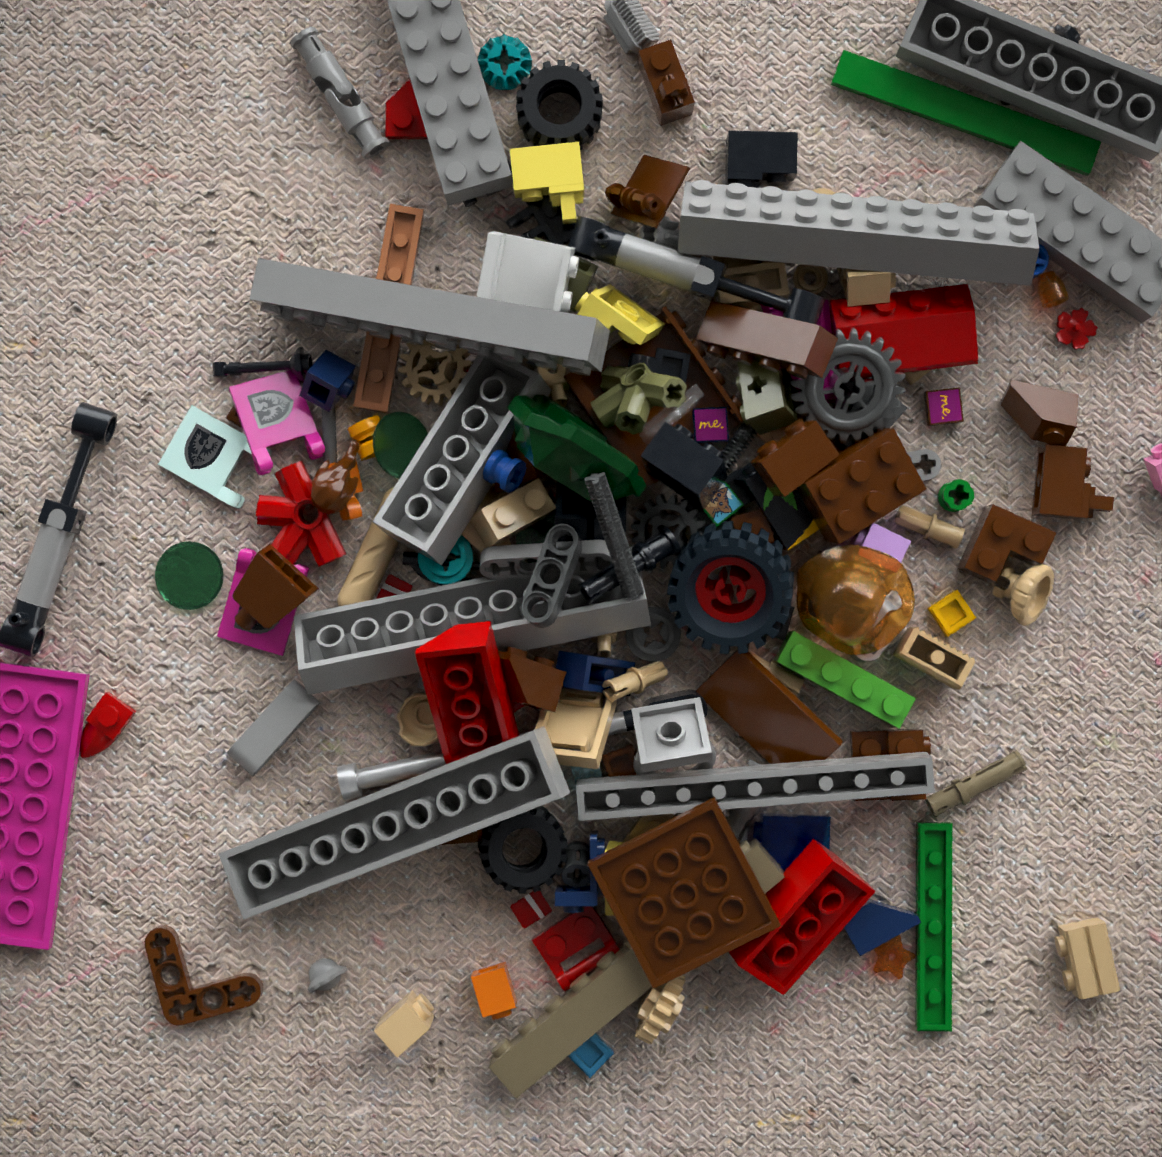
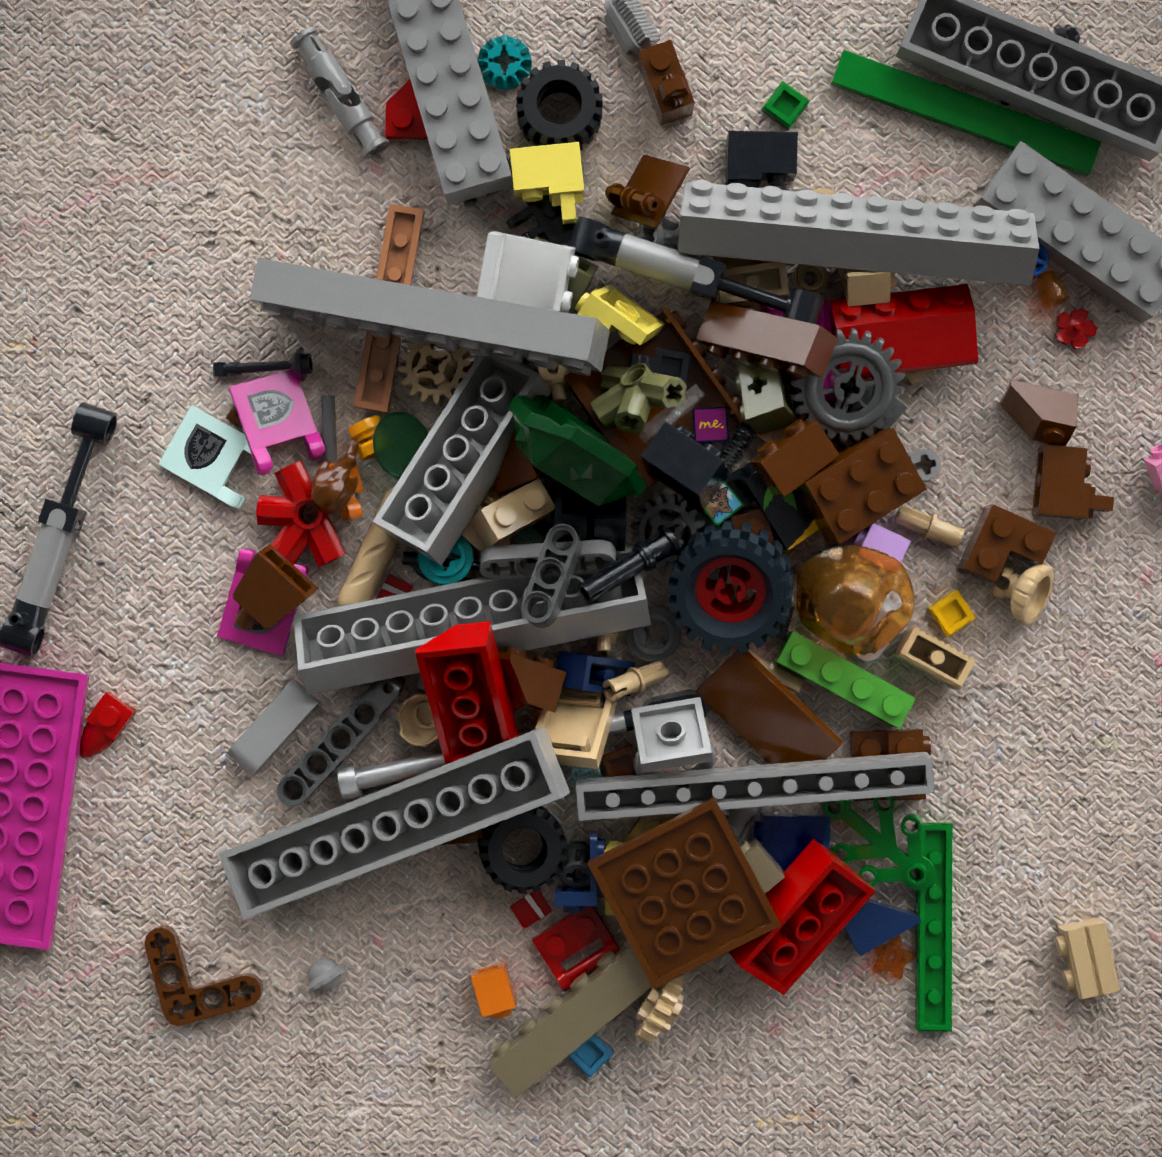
(189, 575): clear green piece -> none
(328, 381): dark blue brick -> none
(375, 696): none -> dark grey piece
(405, 1022): tan brick -> none
(504, 470): blue wheel -> none
(614, 535): dark grey axle -> none
(785, 105): none -> green tile
(885, 845): none -> green plant
(943, 406): magenta tile -> none
(947, 502): green bush -> none
(968, 787): dark tan pin -> none

